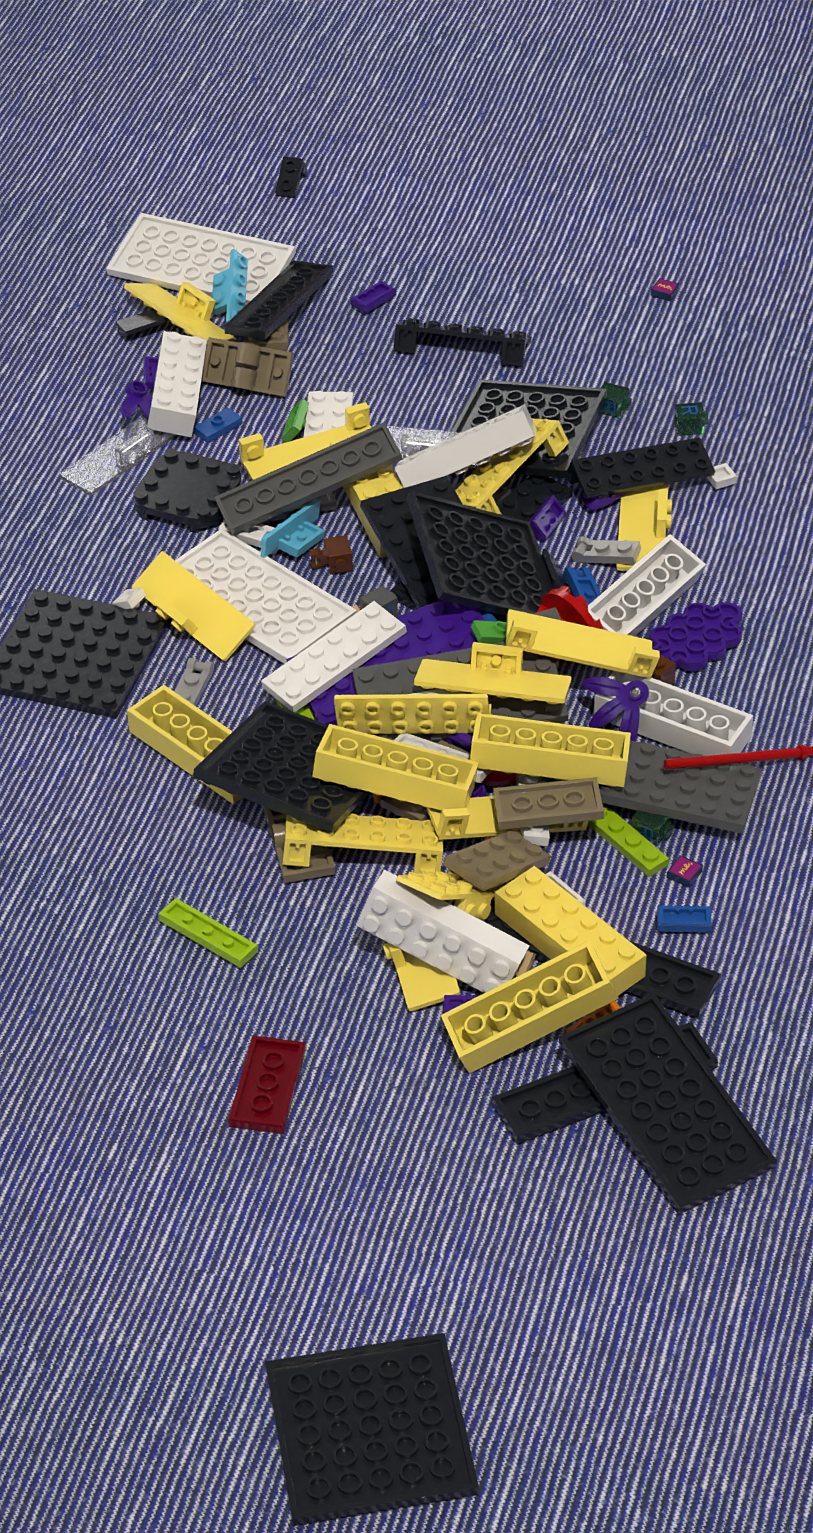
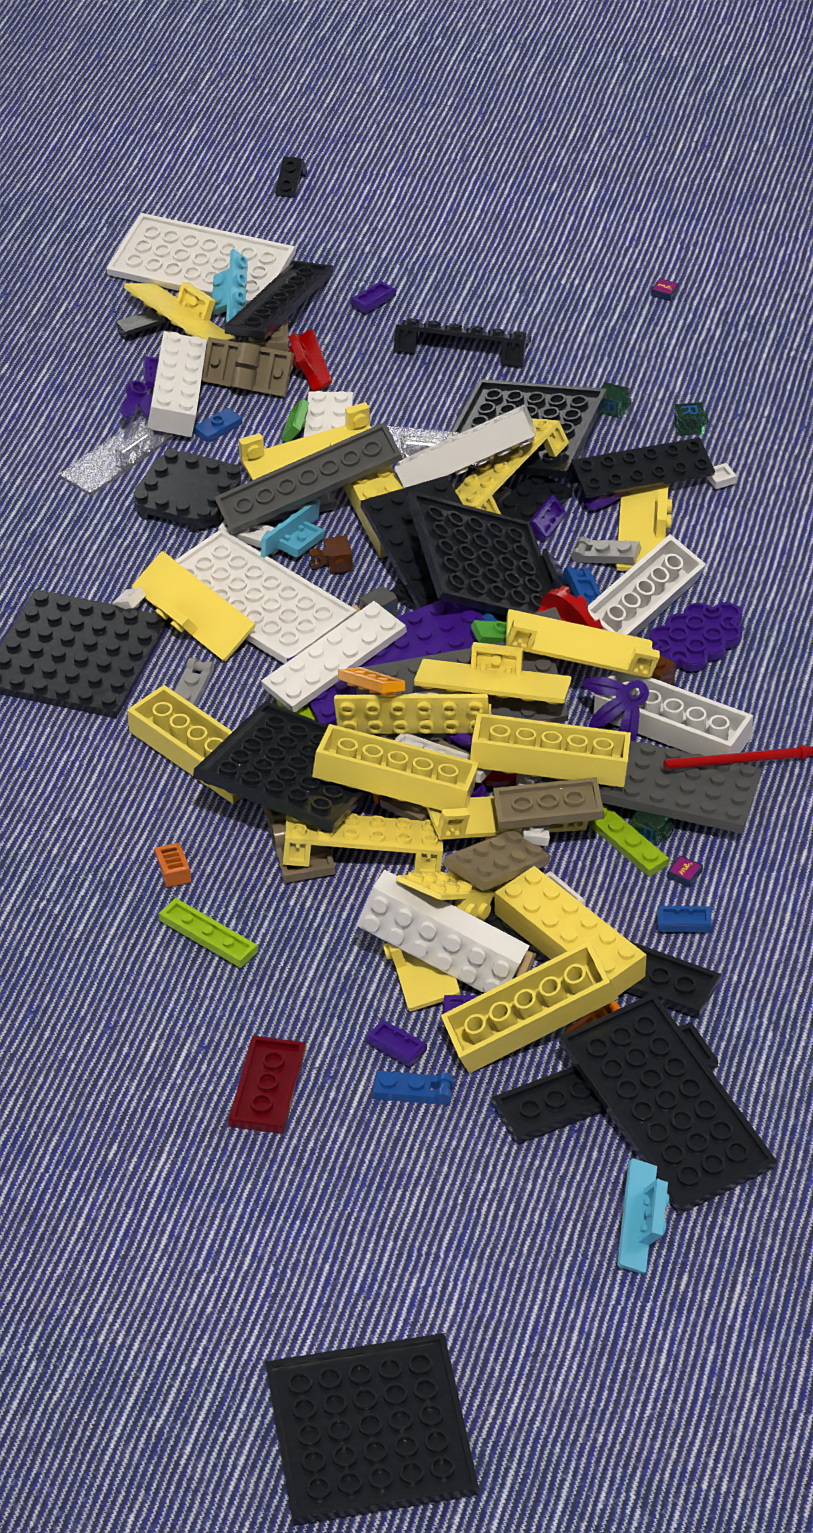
(174, 869): none -> orange slope
(310, 359): none -> red bracket
(371, 680): none -> light orange plate
(396, 1043): none -> dark purple plate
(413, 1087): none -> blue plate
(642, 1215): none -> medium azure bracket

